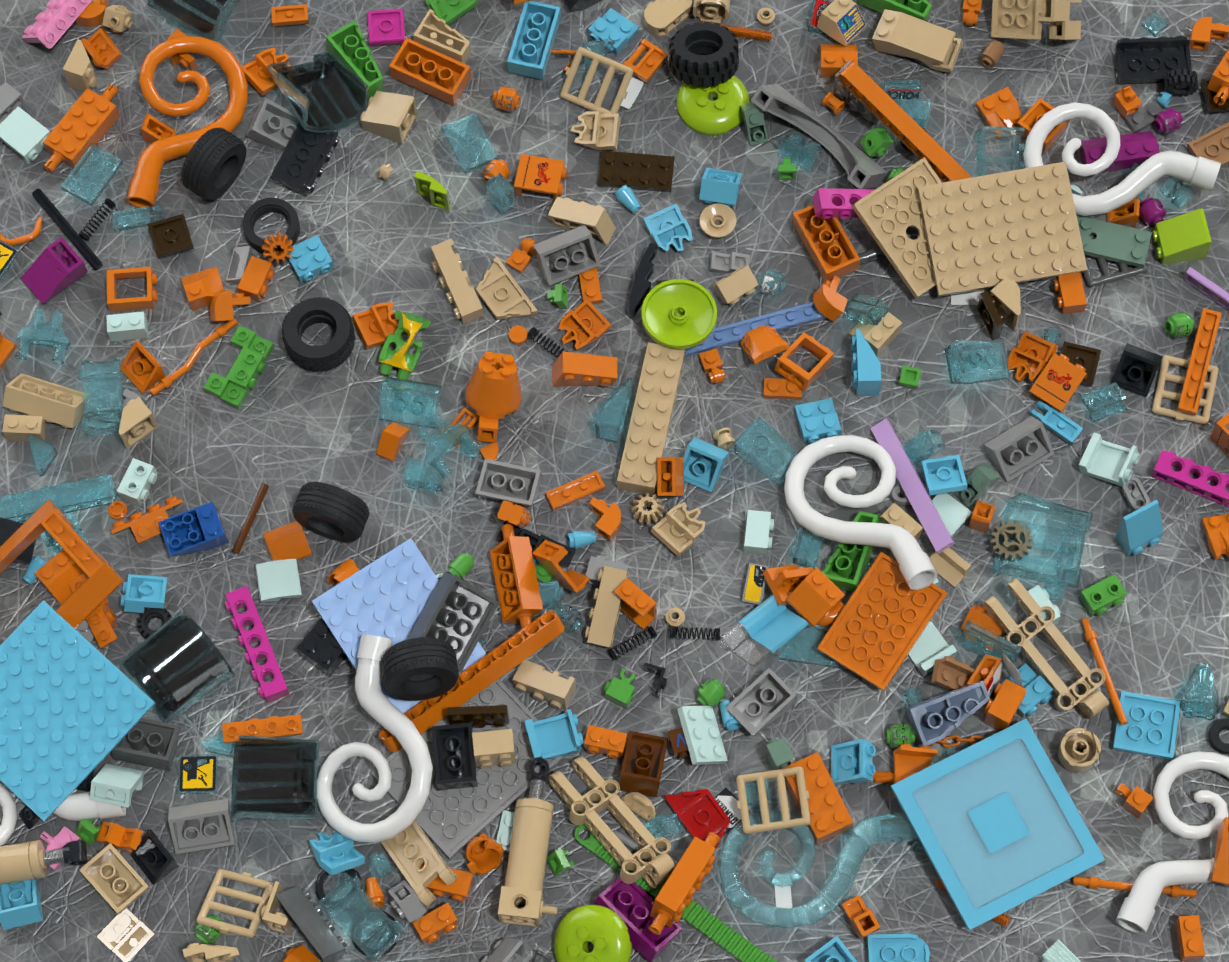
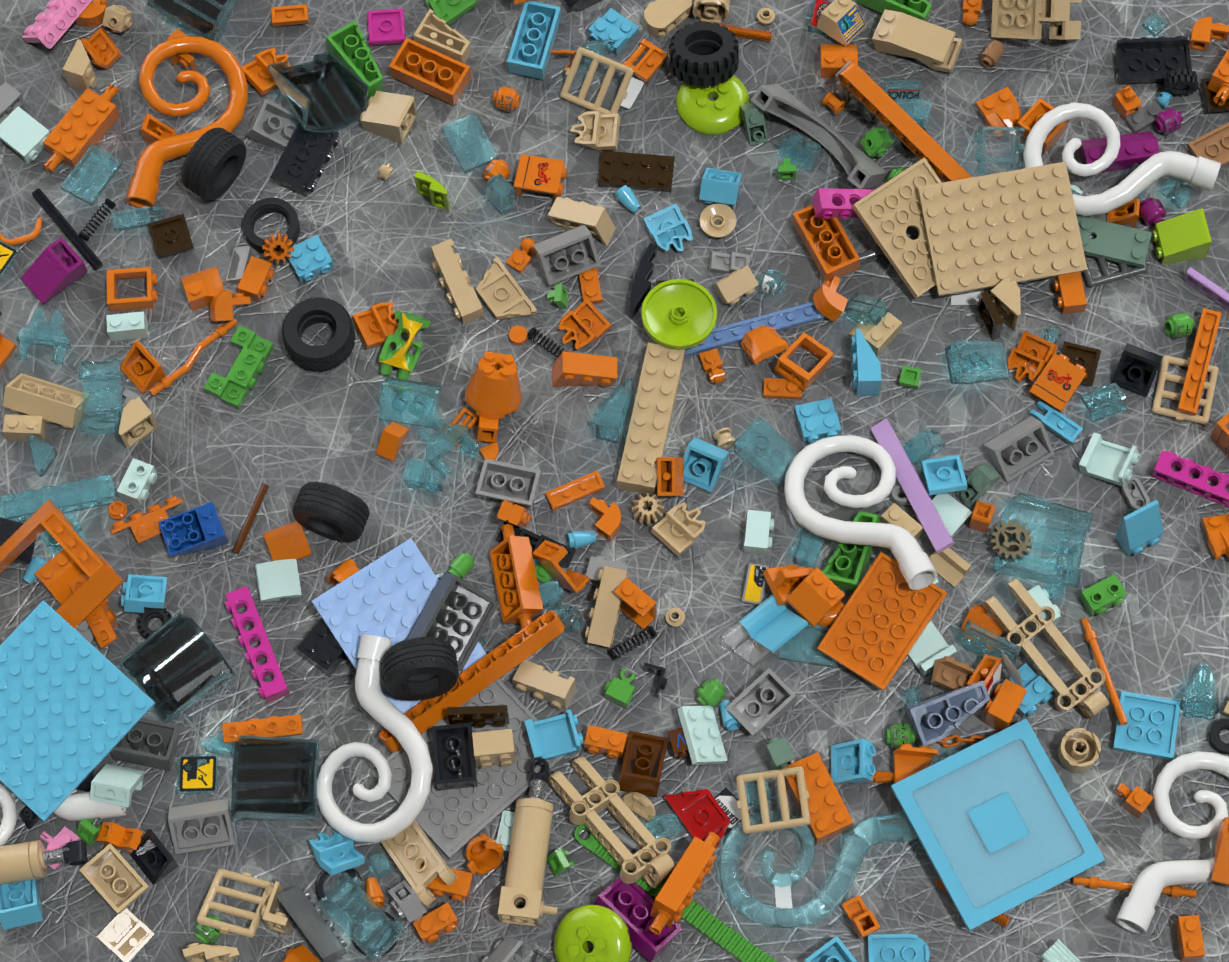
(672, 633): black piece -> none

